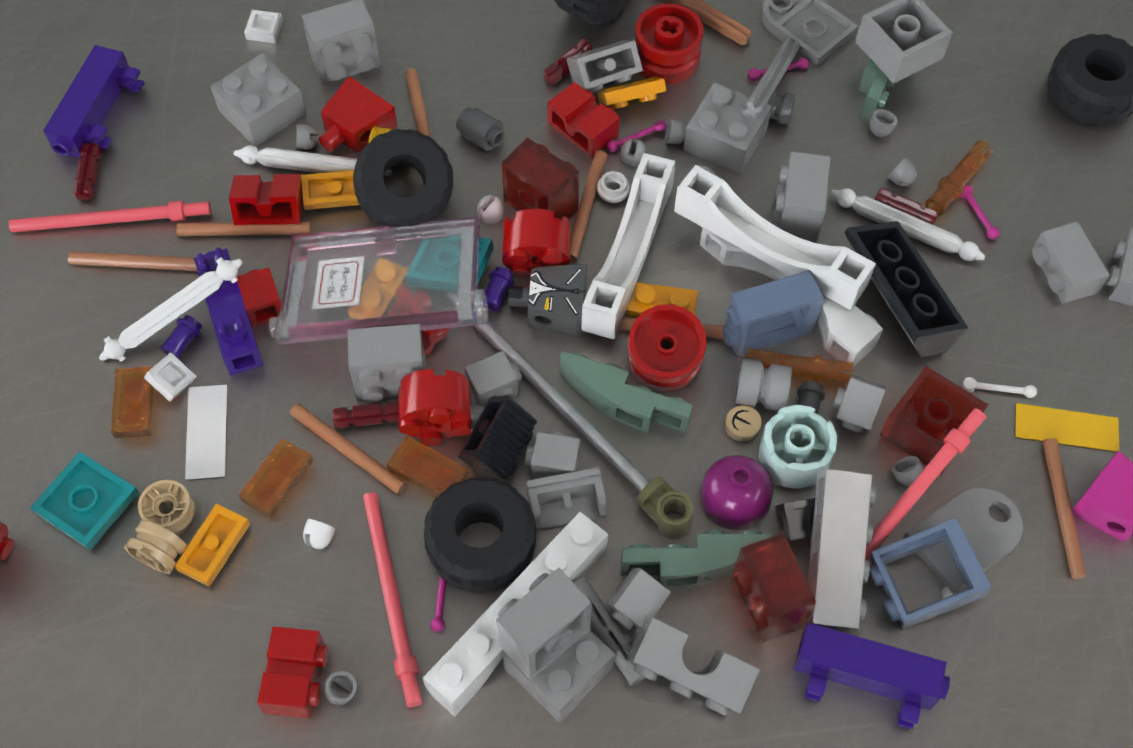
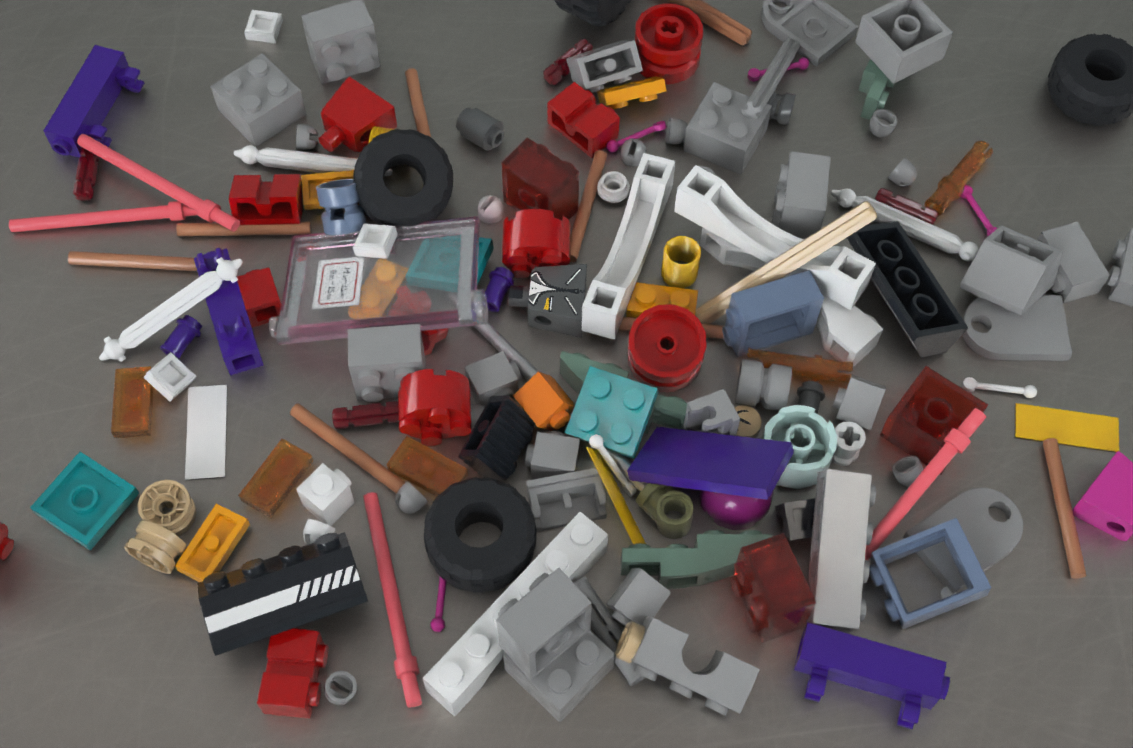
(205, 208): none -> coral bar
(280, 592): none -> black slope
(326, 494): none -> white brick
(335, 196): none -> sand blue wheel
(375, 241): none -> white tile
(409, 499): none -> light grey hinge
(545, 402): none -> orange brick
(596, 442): none -> white hinge
(613, 409): none -> teal plate
(616, 497): none -> yellow sticker
(629, 641): none -> tan tile
(680, 249): none -> yellow piece
(711, 462): none -> dark purple tile
(712, 414): none -> light grey hinge
(791, 259): none -> tan axle
(854, 437): none -> white bush
(1012, 270): none -> light grey slope
(1034, 336): none -> light grey tile

